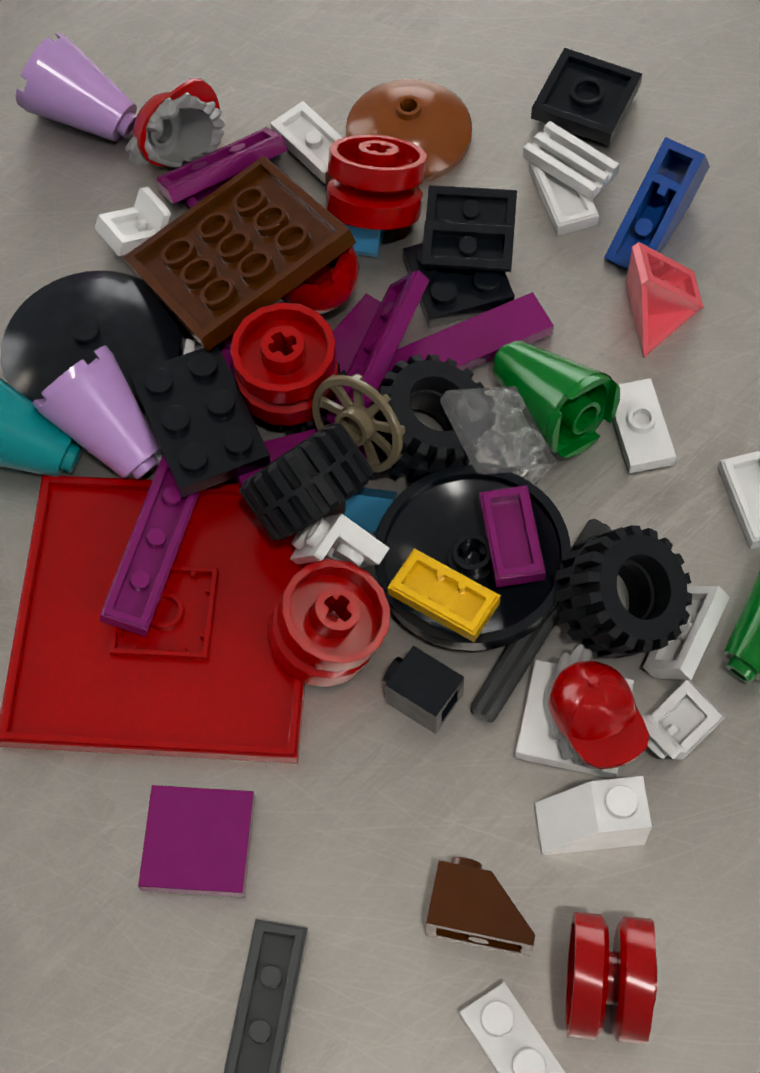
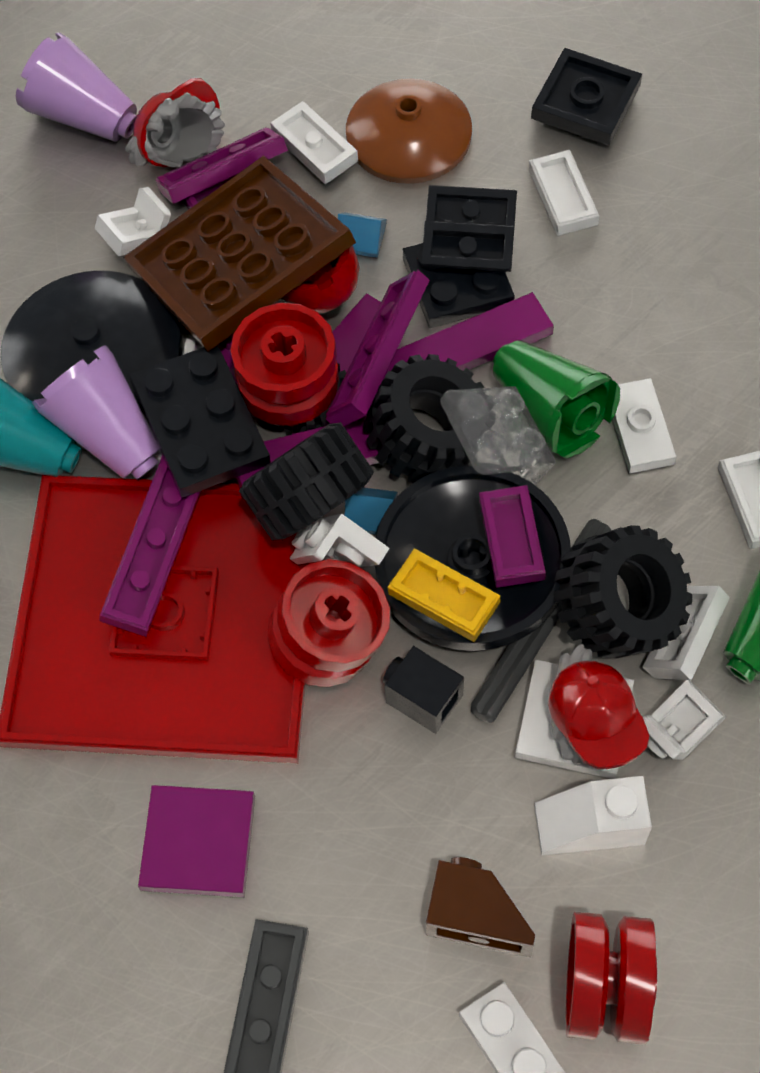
(360, 420): dark tan wheel -> none
(375, 181): red wheel -> none
(575, 156): white tile -> none
(659, 200): blue slope -> none
(660, 295): coral slope -> none

